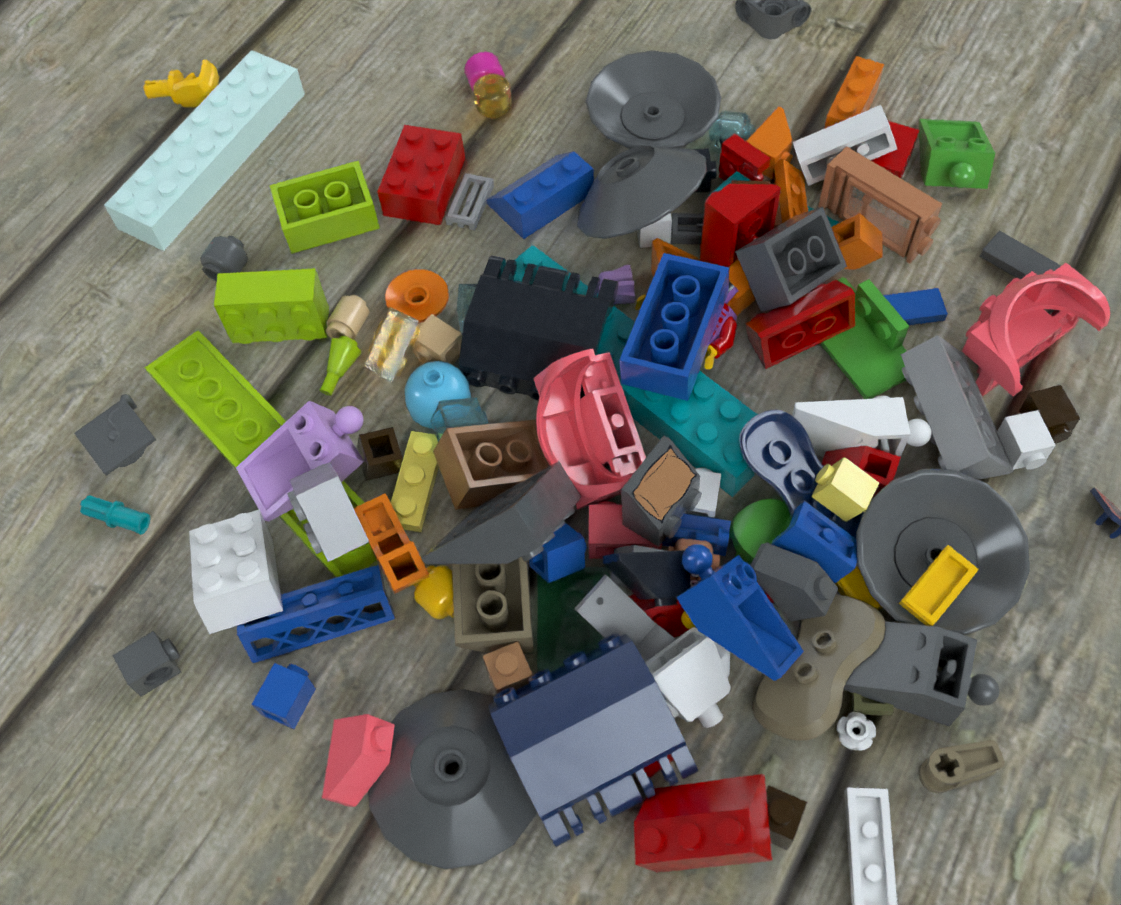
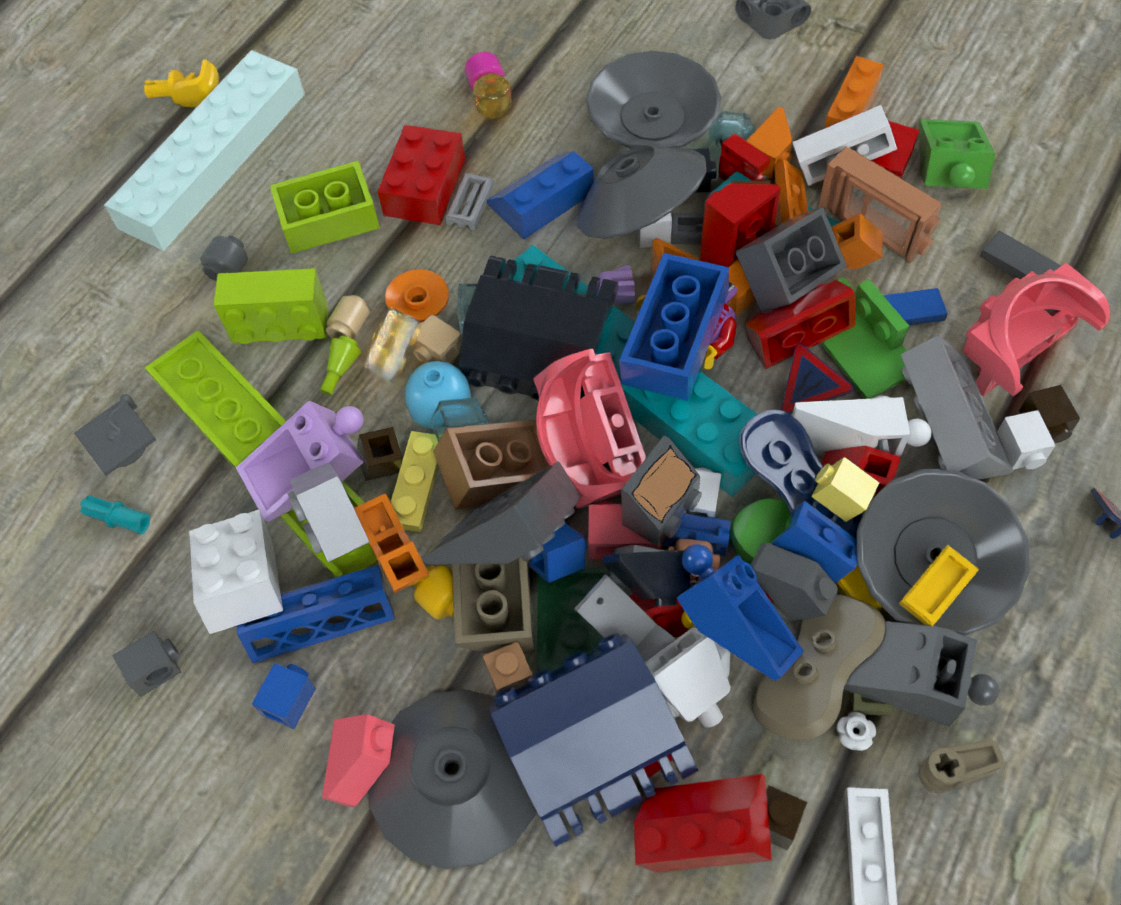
(812, 380): none -> piece

